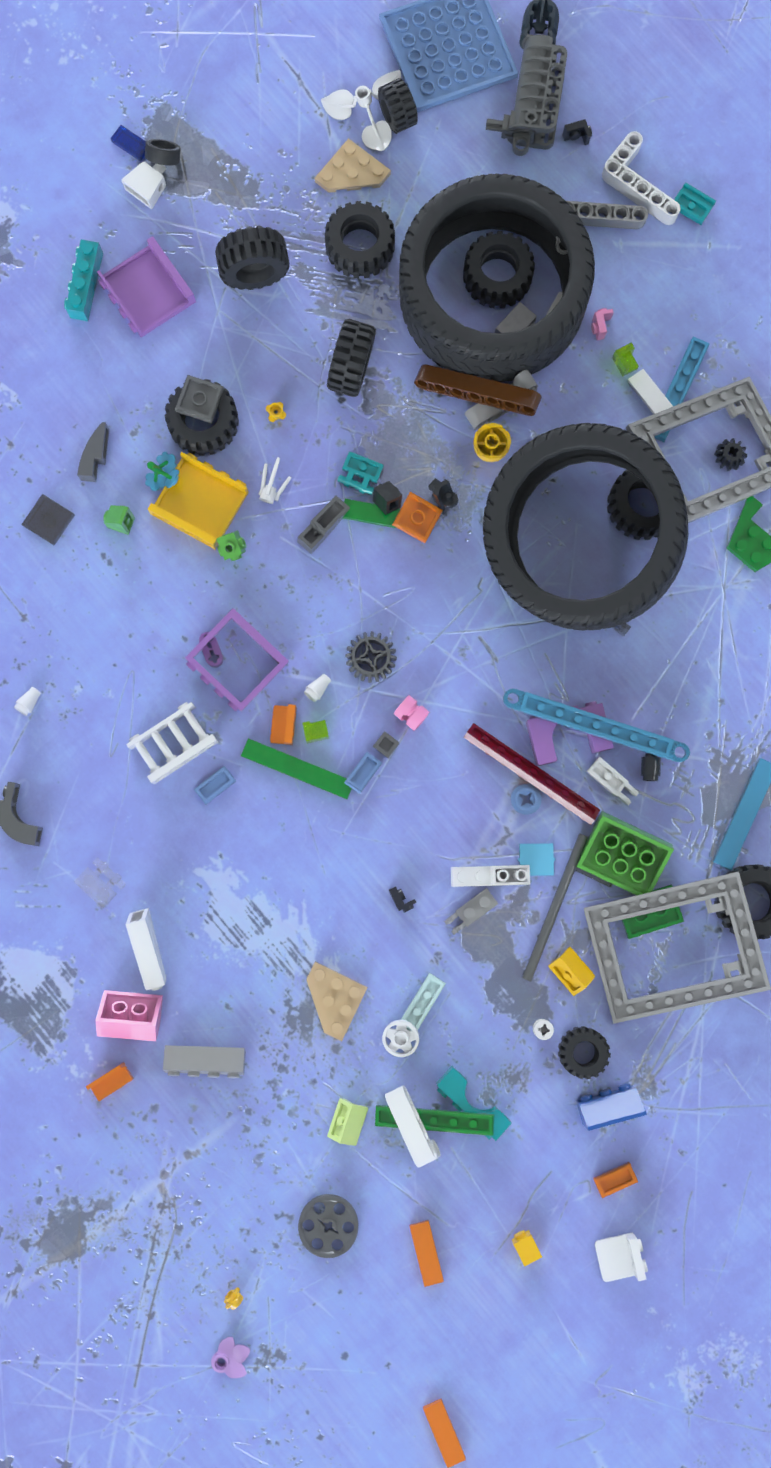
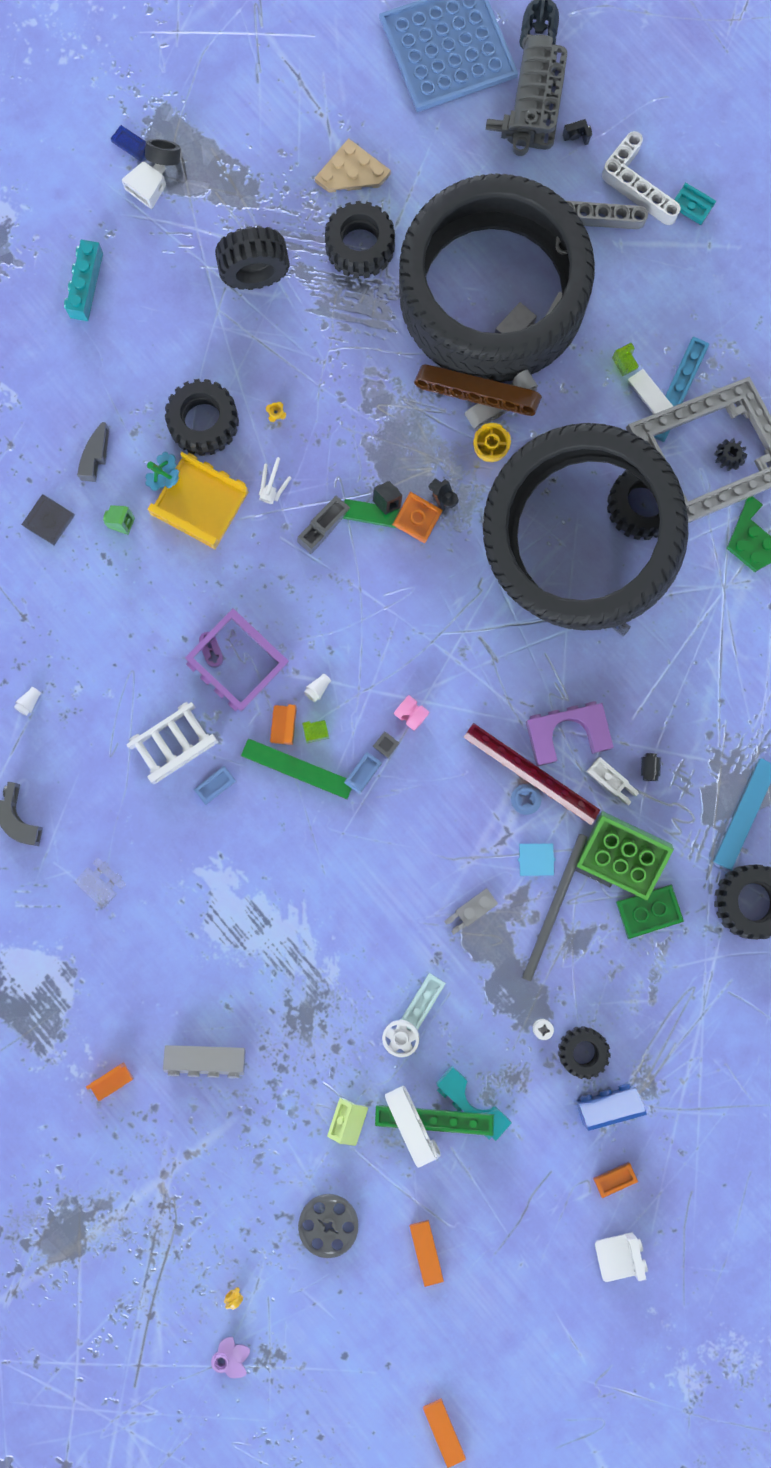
(129, 1015): bright pink slope -> none
(146, 949): white slope -> none
(147, 289): medium lavender panel -> none
(199, 398): dark grey tile -> none
(231, 546): bright green brick -> none
(334, 998): tan plate -> none
(339, 107): white plant -> none
(351, 357): black tyre -> none
(362, 659): dark grey gear -> none
(363, 468): teal plate -> none
(397, 105): black tyre -> none
(398, 897): black bracket -> none
(490, 875): white slope -> none
(498, 247): black tyre -> none
(526, 1247): yellow brick -> none
(572, 971): yellow panel -> none
(596, 725): dark azure plate -> none
(598, 325): bright pink bracket -> none
(732, 899): light grey plate -> none

